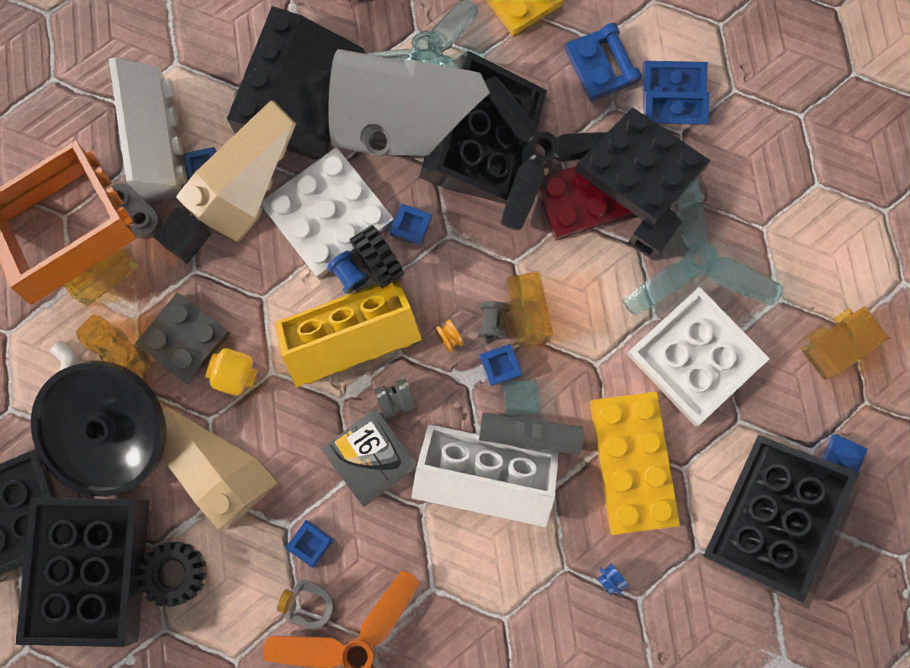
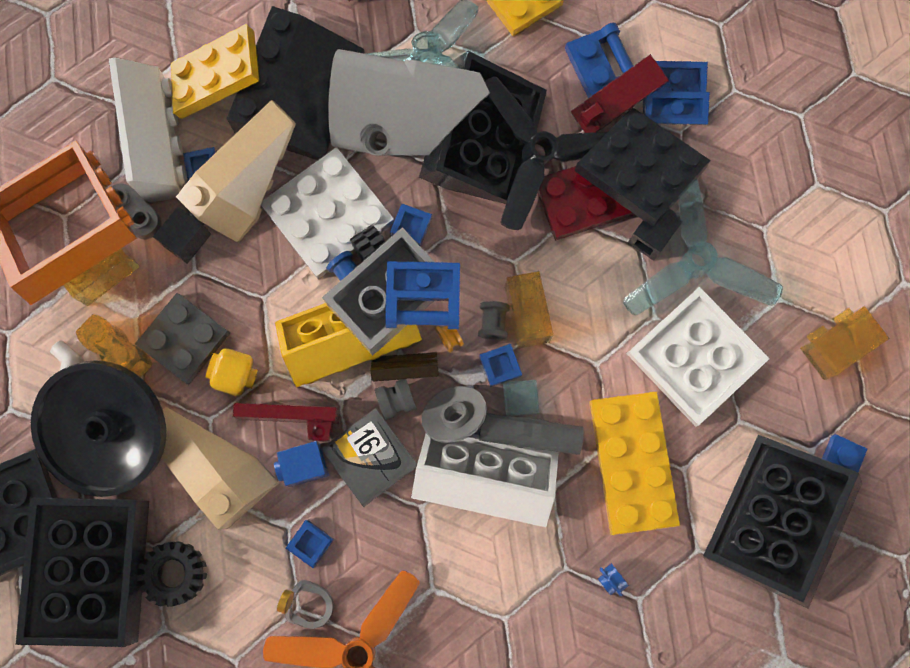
(214, 71): none -> yellow plate
(301, 464): none -> blue brick
(318, 419): none -> dark red hinge
(361, 295): none -> light grey brick
(404, 367): none -> dark brown tile
(422, 283): none -> blue plate
(454, 414): none -> light grey dish
(619, 95): none -> dark red hinge

